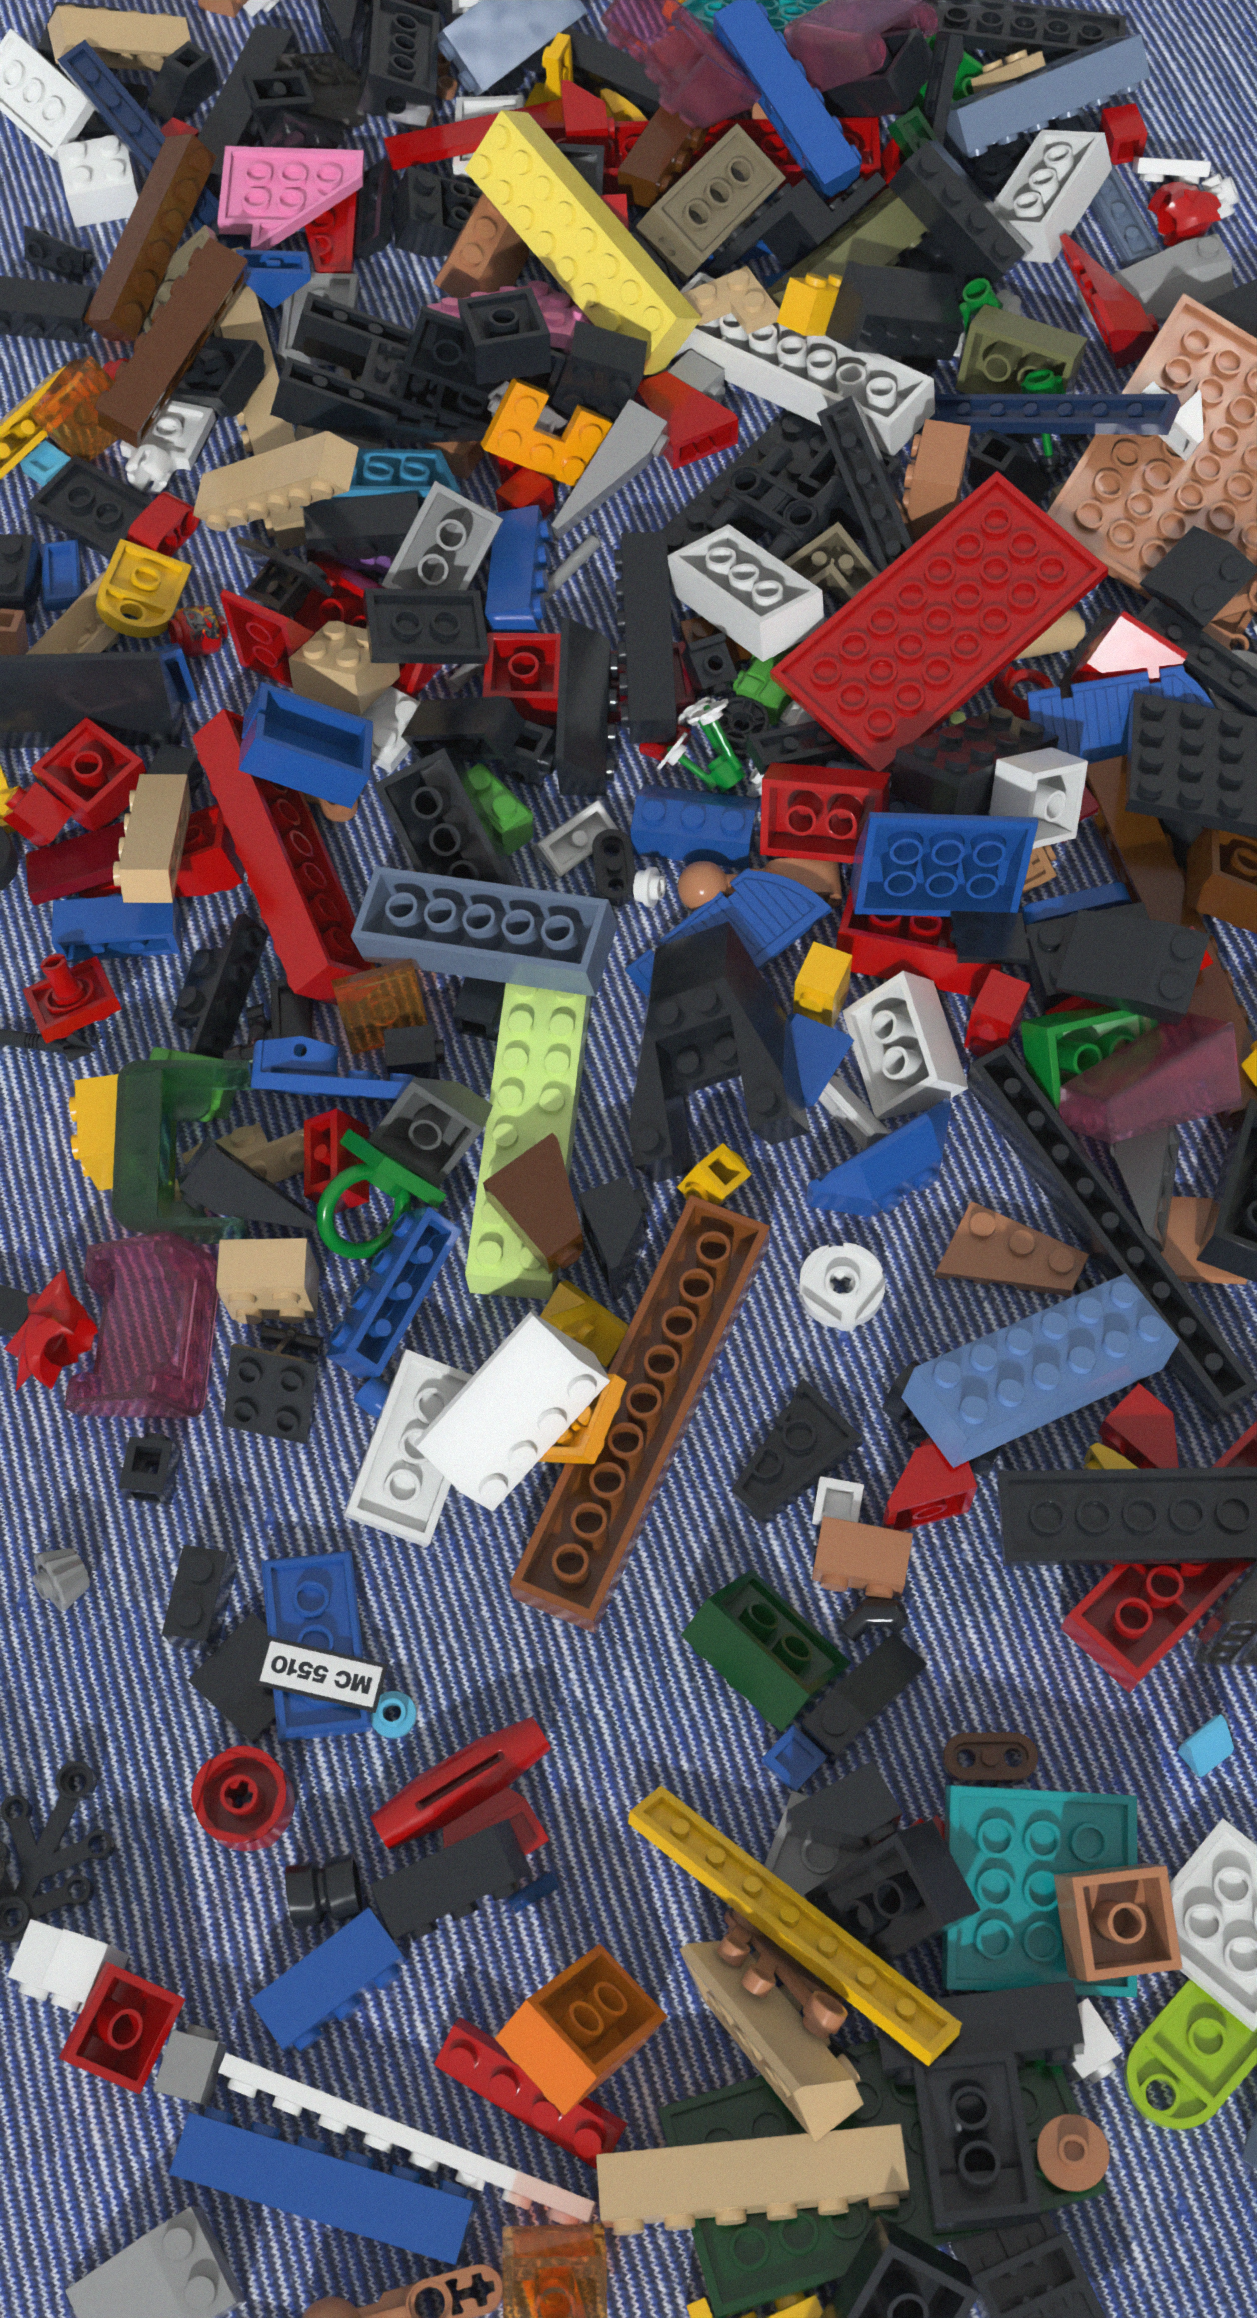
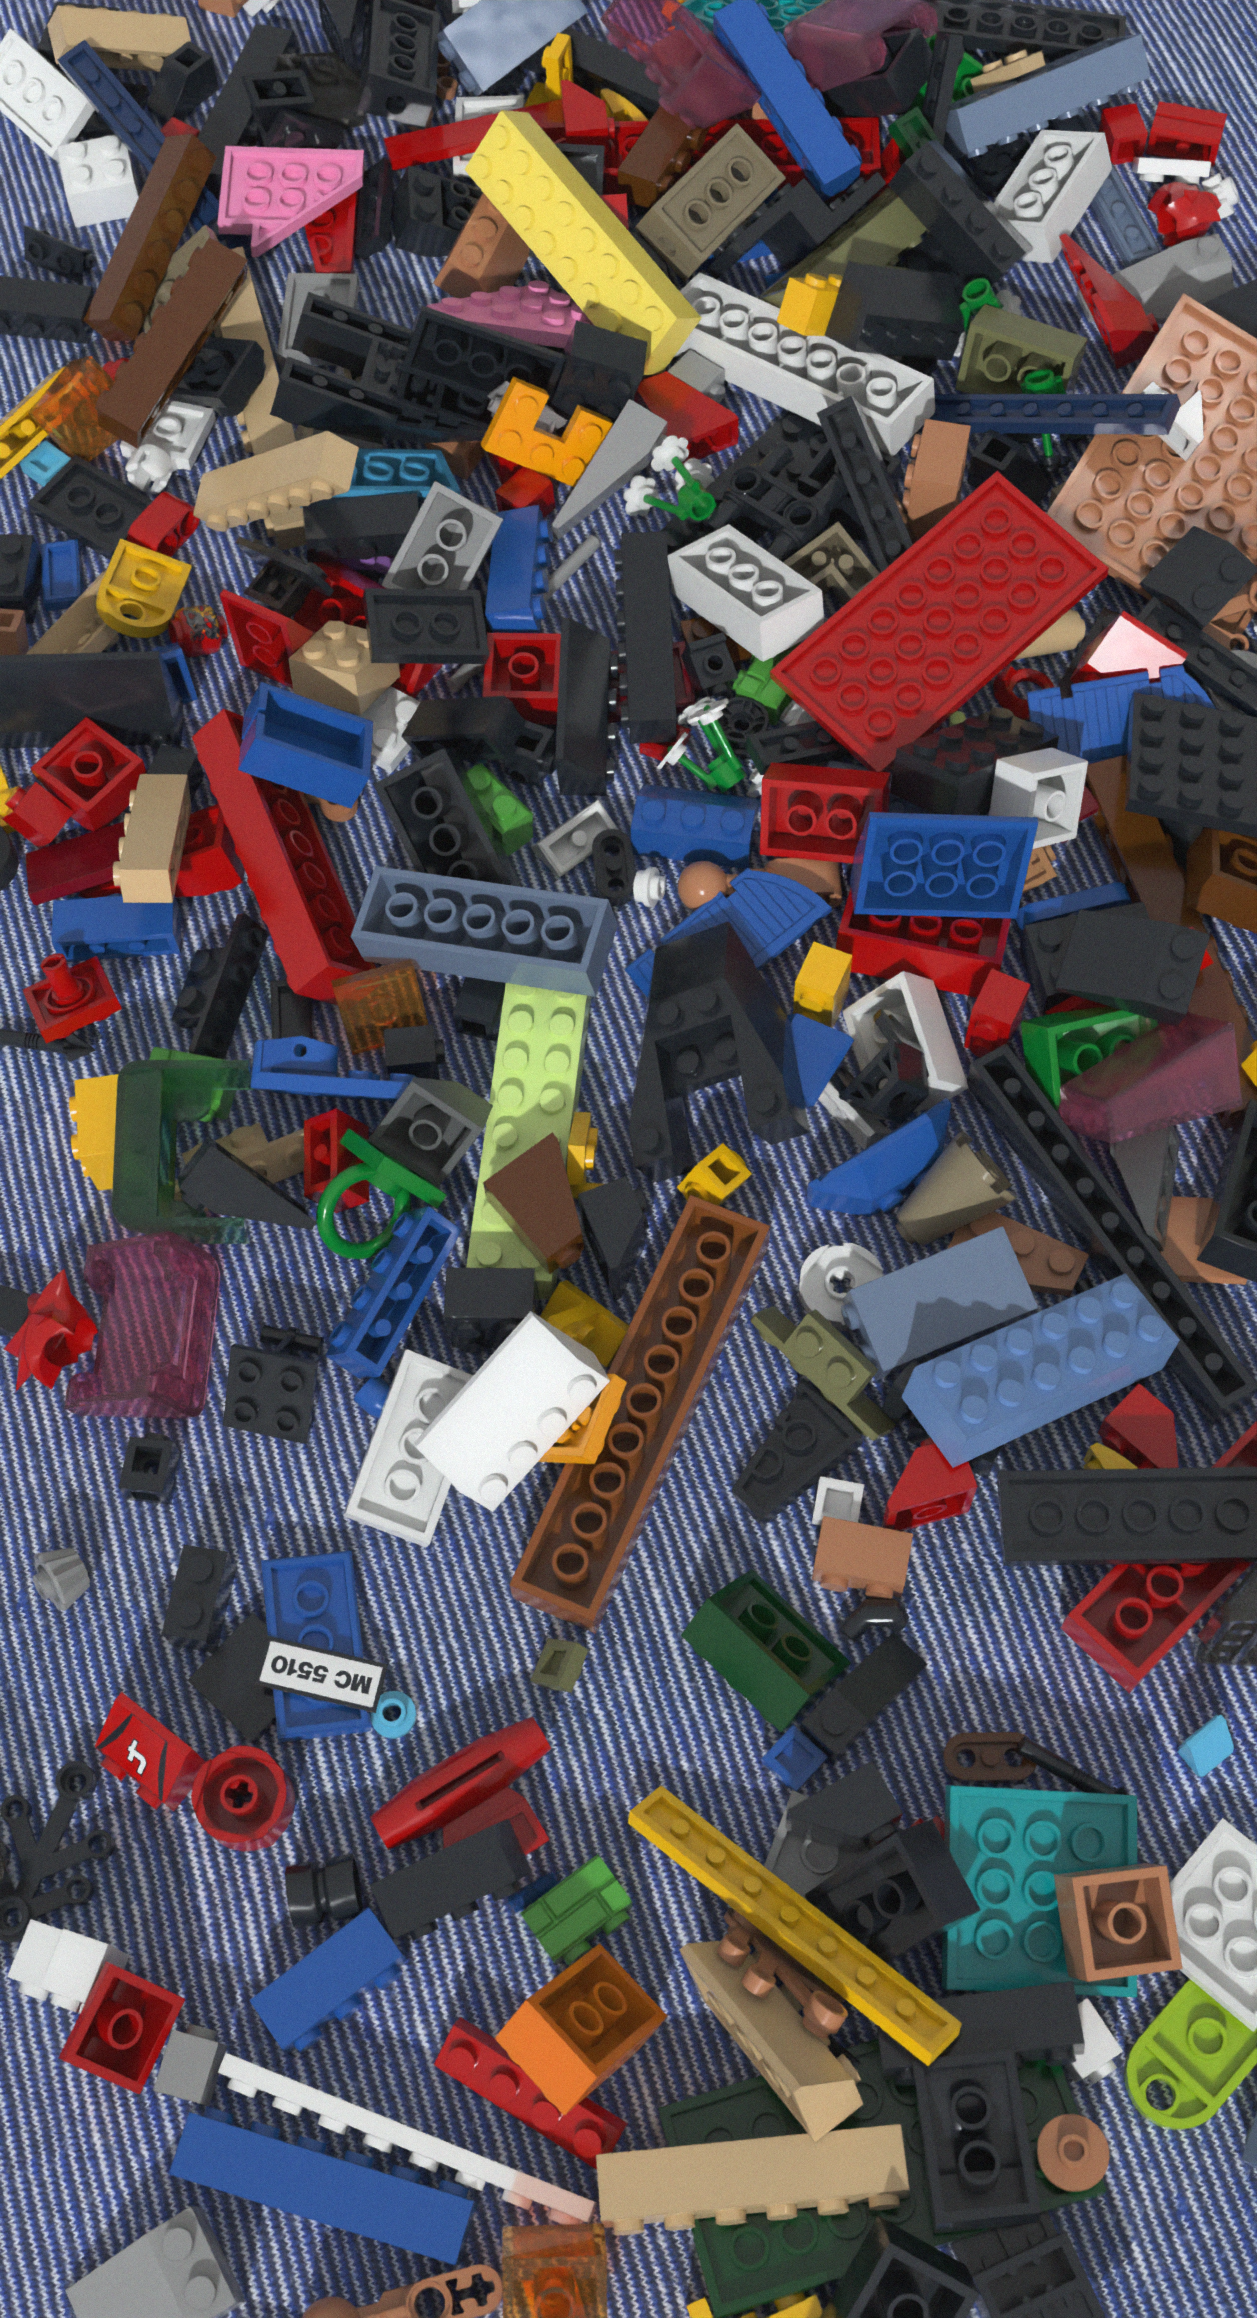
(148, 1753): none -> red slope
(257, 1028): black brick -> none
(268, 1279): tan brick -> none
(276, 273): blue slope -> none
(487, 1305): none -> black brick
(505, 335): black slope -> none
(559, 1665): none -> olive plate
(578, 1911): none -> bright green brick
(581, 1153): none -> yellow plate
(691, 485): none -> plant
(735, 294): tan plate -> none
(830, 1363): none -> olive bracket
(900, 1063): none -> black piece
(939, 1303): none -> sand blue slope
(953, 1193): none -> dark tan cone
(989, 938): black piece -> none
(1064, 1770): none -> black piece
(1186, 133): none -> red brick

